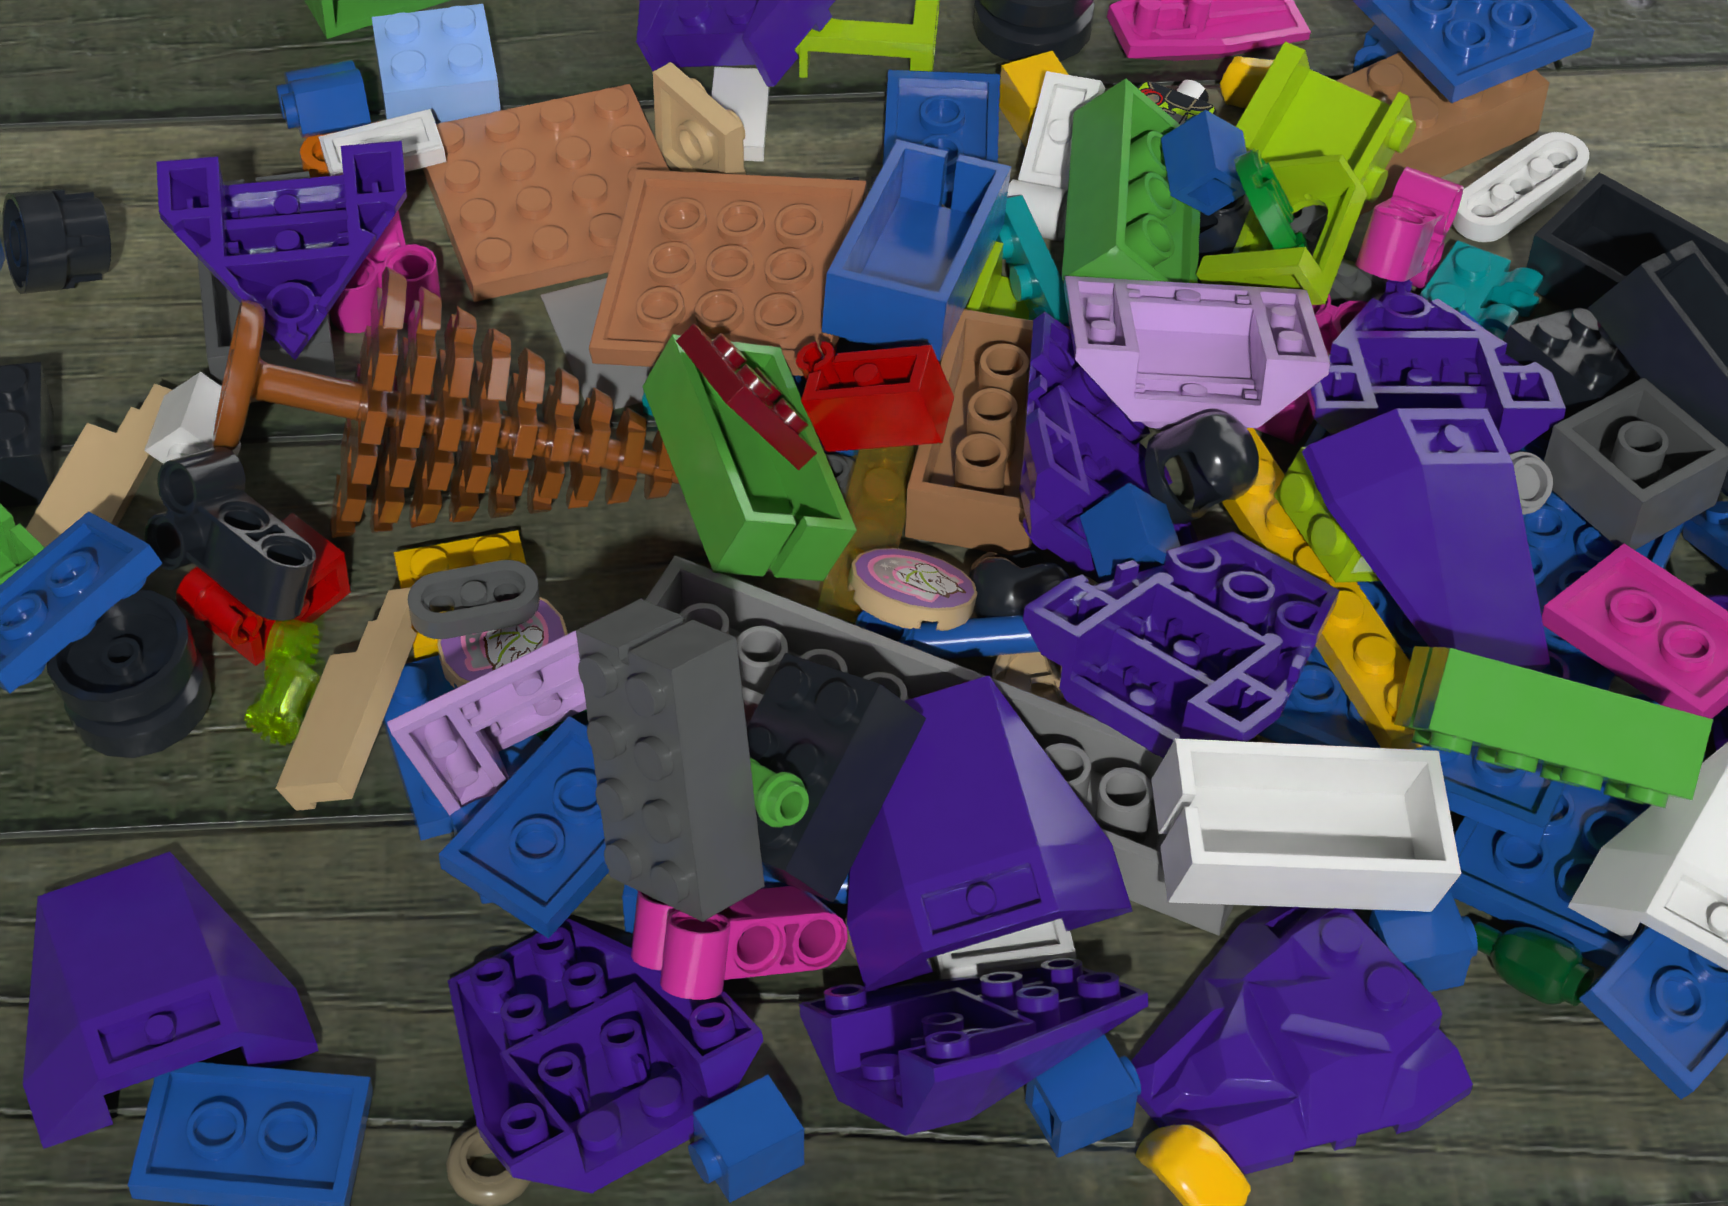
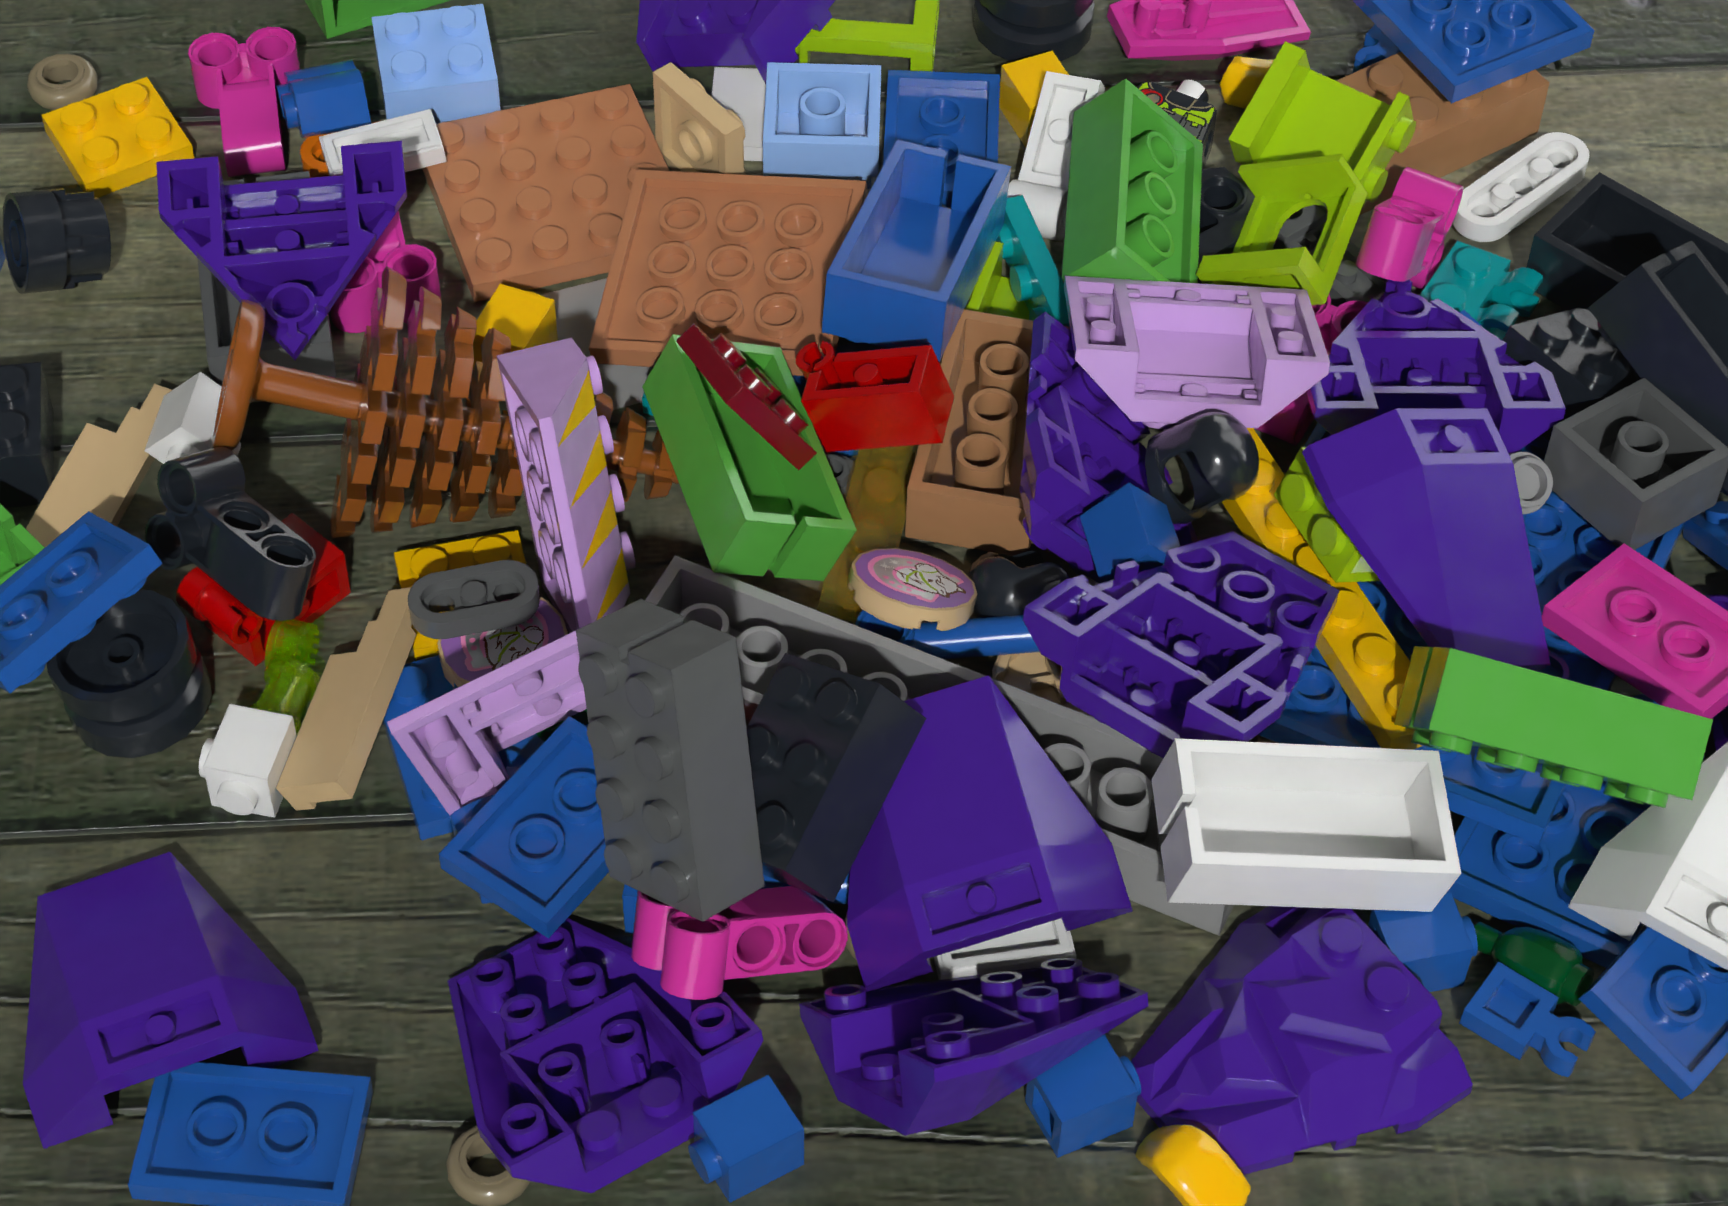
(60, 68): none -> dark tan piece
(116, 137): none -> yellow plate
(243, 87): none -> dark pink piece
(247, 760): none -> white brick
(519, 315): none -> yellow brick
(567, 479): none -> lavender slope
(778, 796): bright green pin -> none
(822, 121): none -> light blue brick
(1202, 163): blue brick -> none
(1268, 200): green tile -> none
(1519, 1015): none -> blue plate

